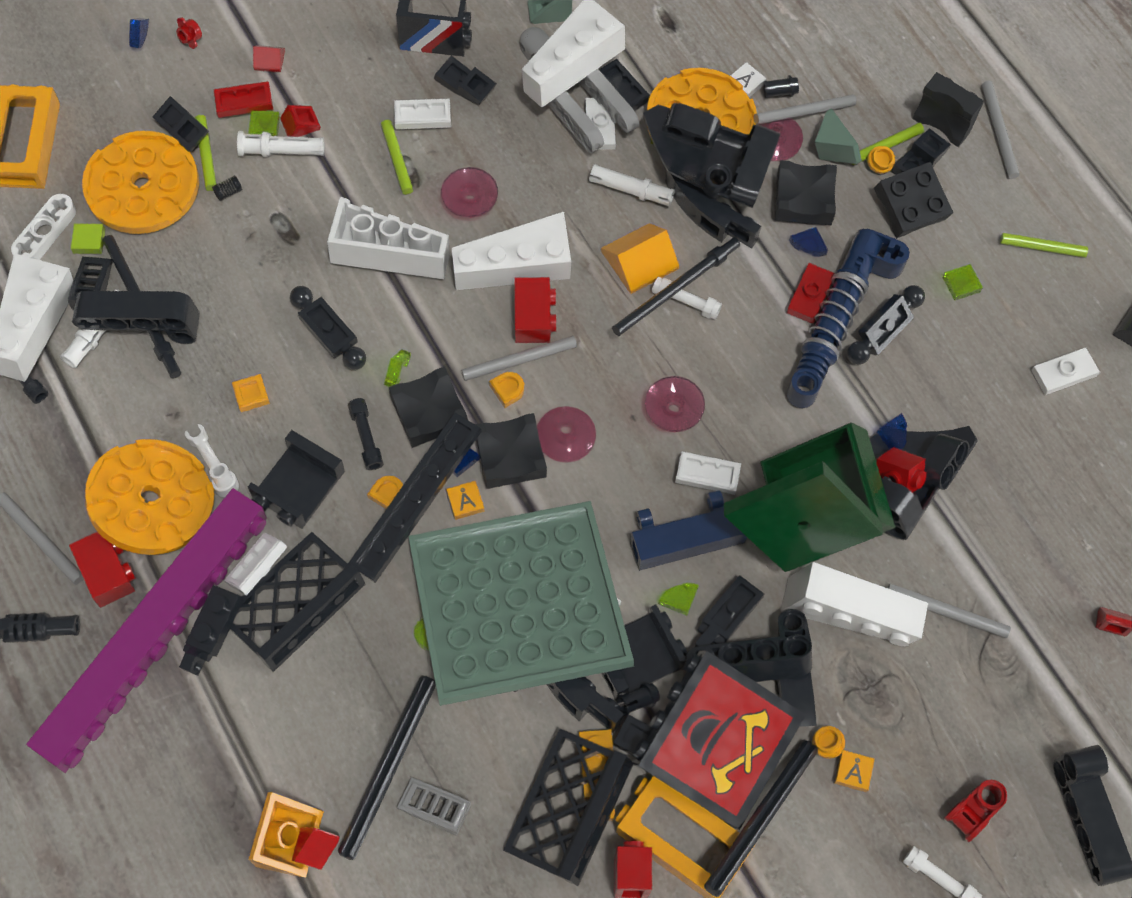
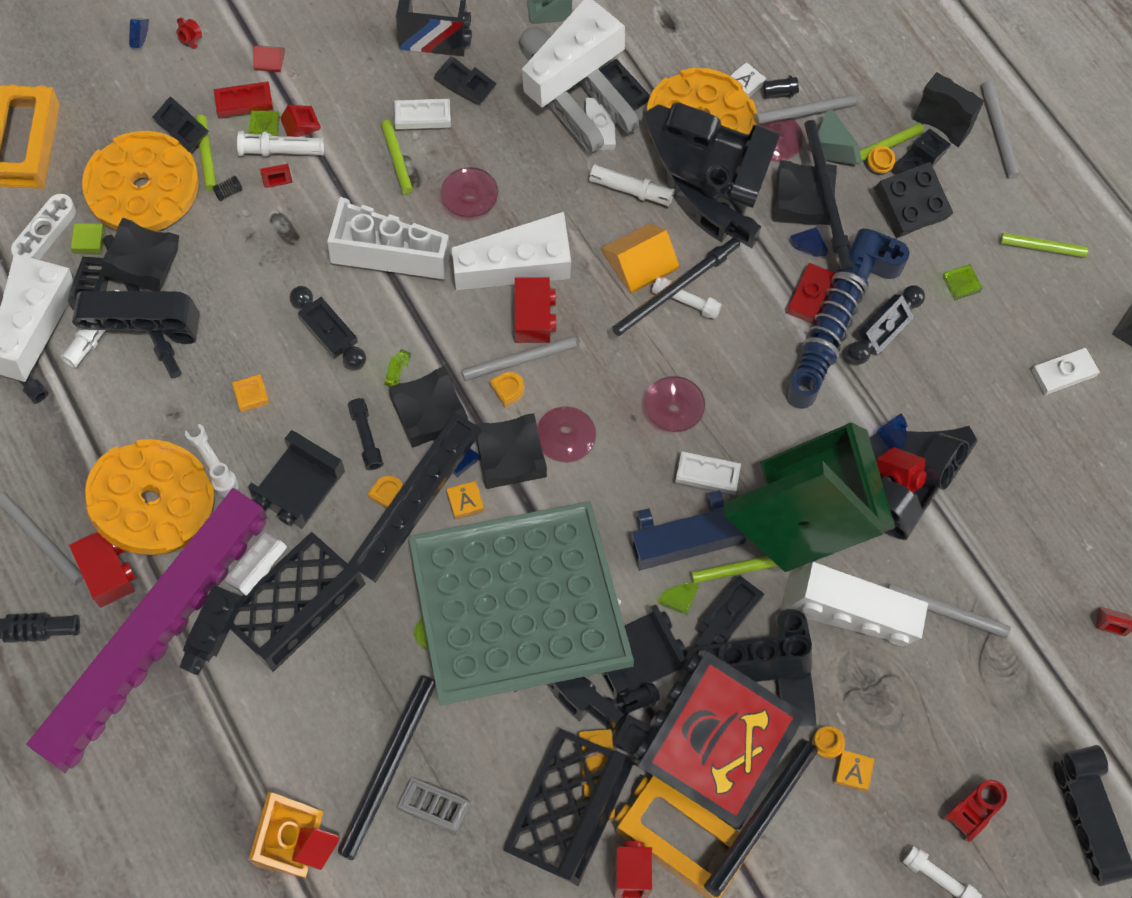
(140, 255): none -> black brick
(276, 175): none -> red slope
(732, 569): none -> lime bar
(839, 242): none -> black bar

